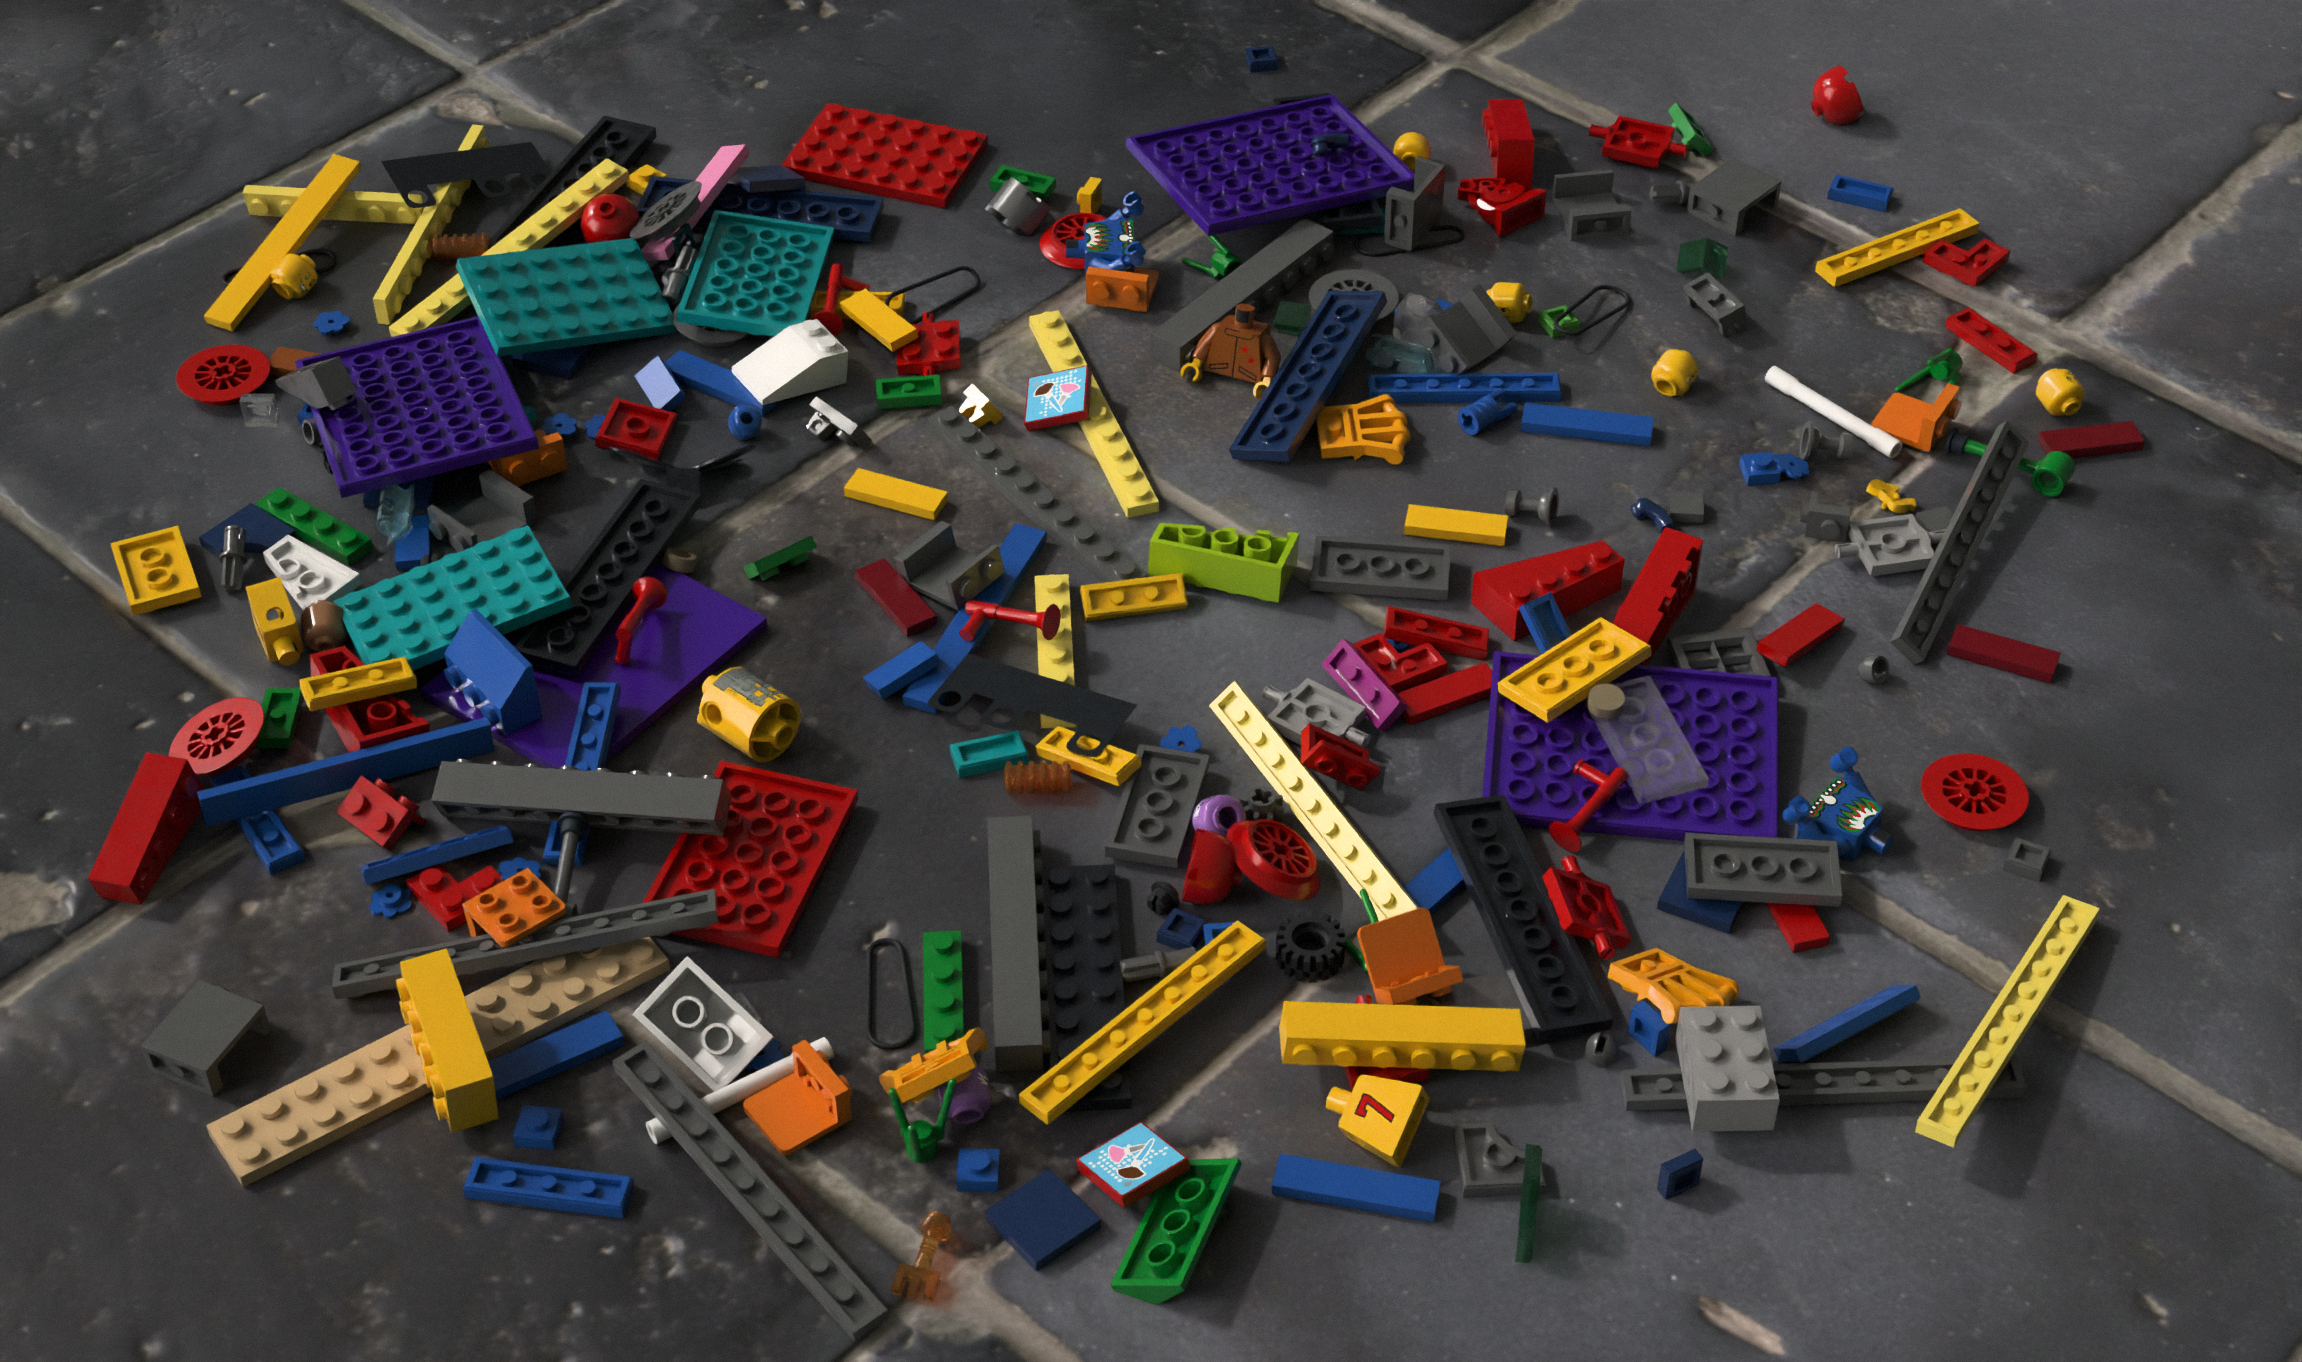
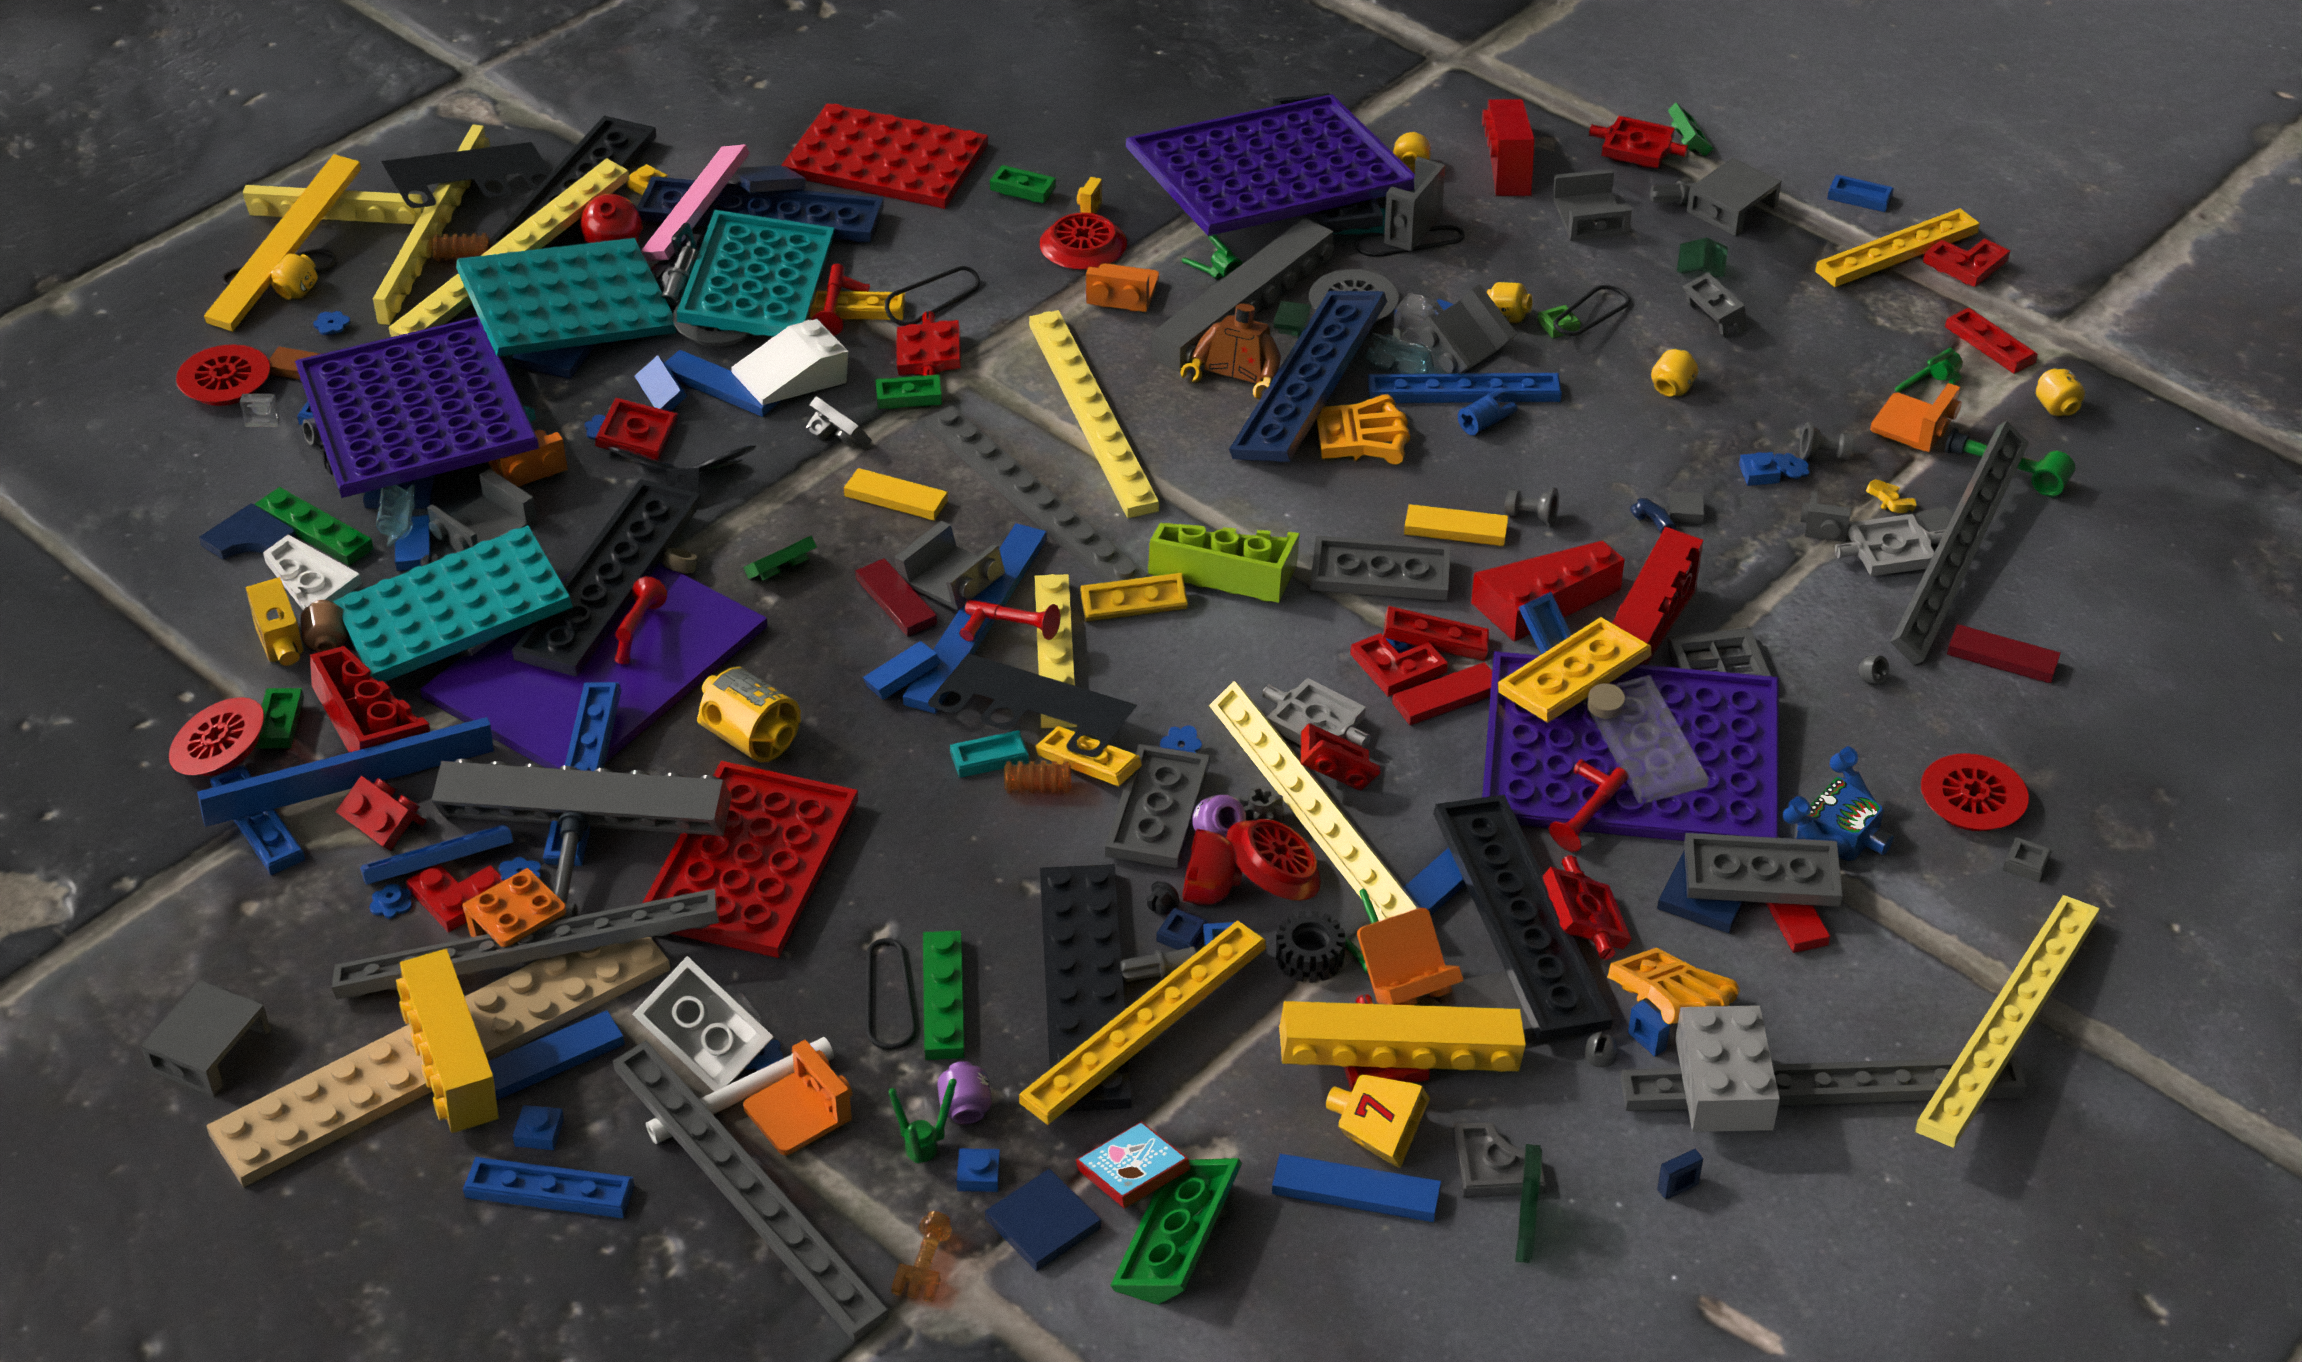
(147, 828): red wedge -> none
(155, 570): yellow plate -> none
(233, 558): dark grey axle -> none
(320, 384): flat silver slope -> none
(358, 683): yellow tile -> none
(492, 675): blue slope -> none
(560, 423): blue plant -> none
(668, 213): dark grey piece -> none
(744, 422): blue piece -> none
(879, 320): yellow tile -> none
(925, 1072): light orange plate -> none
(979, 406): tile -> none
(1015, 945): dark grey brick -> none
(1018, 207): dark grey cylinder -> none
(1058, 398): tile -> none
(1111, 241): blue torso -> none
(1261, 59): dark blue tile -> none
(1322, 143): dark blue arm -> none
(1364, 685): magenta plate -> none
(1502, 203): red piece -> none
(1587, 424): blue tile -> none
(1800, 635): red tile -> none
(1836, 98): red cylinder -> none
(1847, 1023): blue tile -> none
(1873, 436): white piece -> none
(2093, 439): dark red tile -> none

